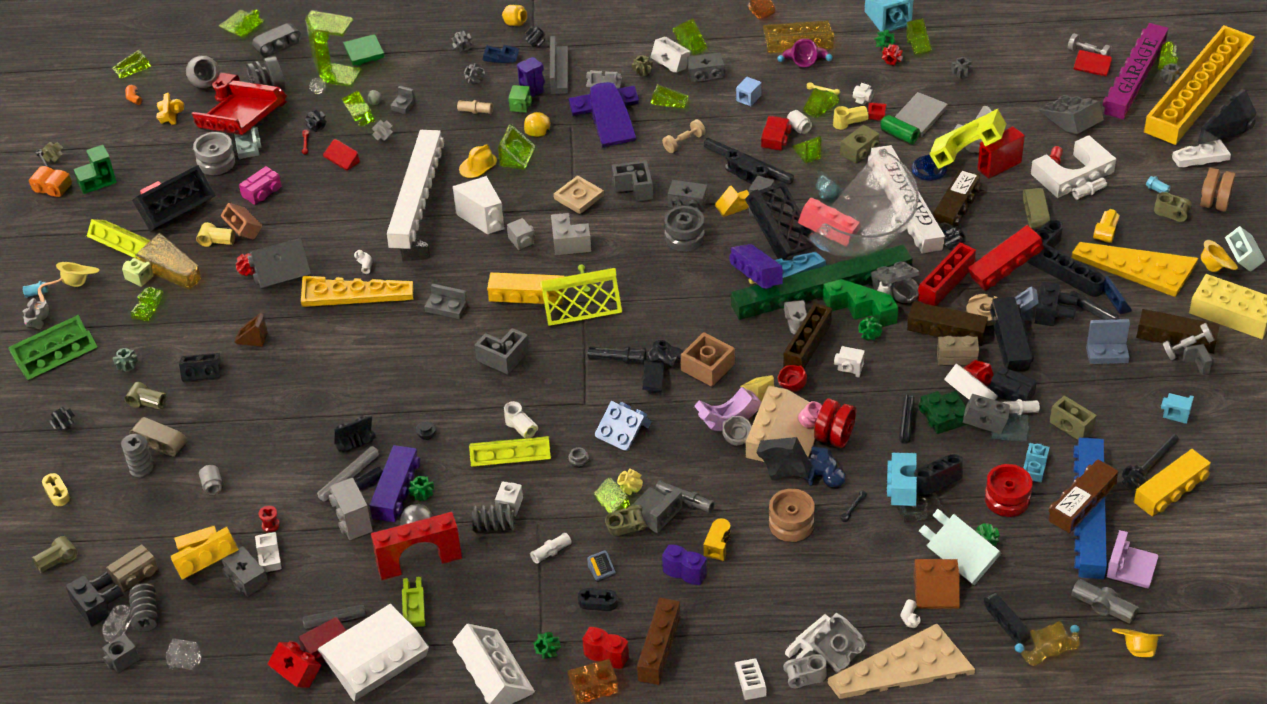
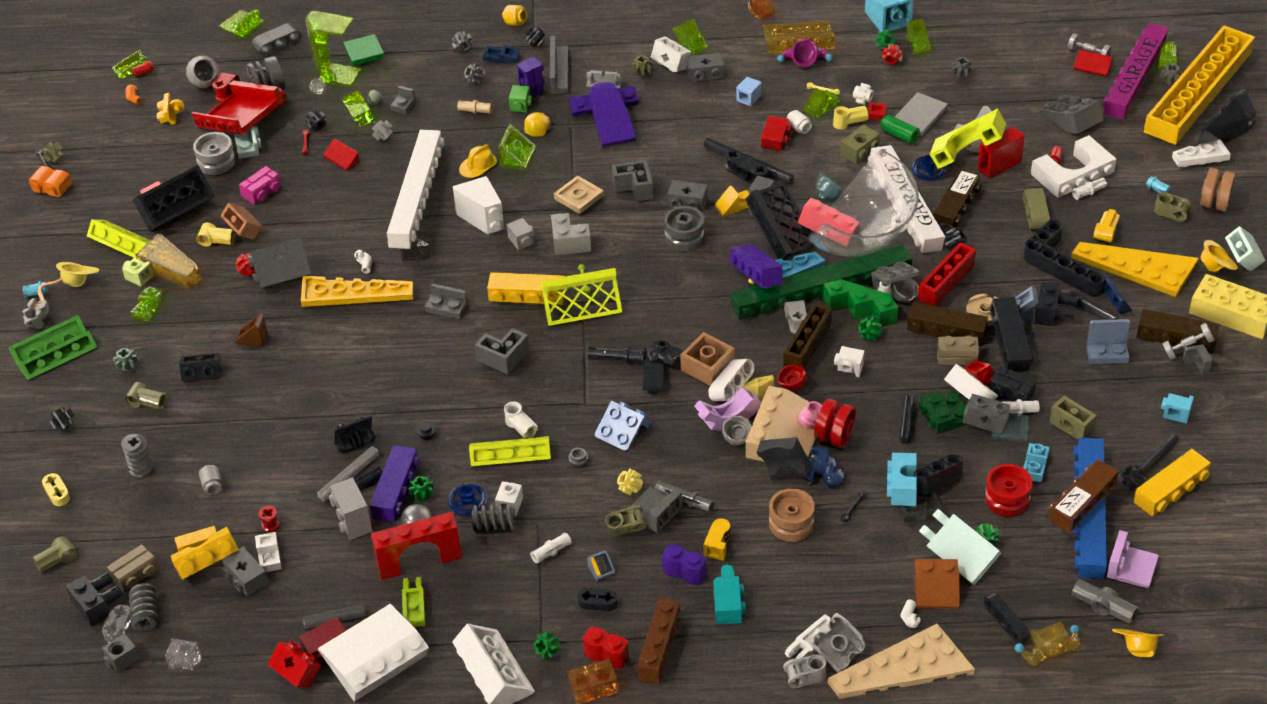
(97, 173): green brick -> none
(143, 69): none -> red pin
(160, 436): dark tan beam -> none
(467, 497): none -> clear blue piece
(611, 496): clear neon green slope -> none
(668, 97): clear neon green slope -> none
(697, 129): tan wheel -> none
(728, 597): none -> teal hinge
(731, 379): none -> white beam
(752, 691): white slope -> none
(809, 150): clear neon green slope -> none
(1006, 257): red brick -> none

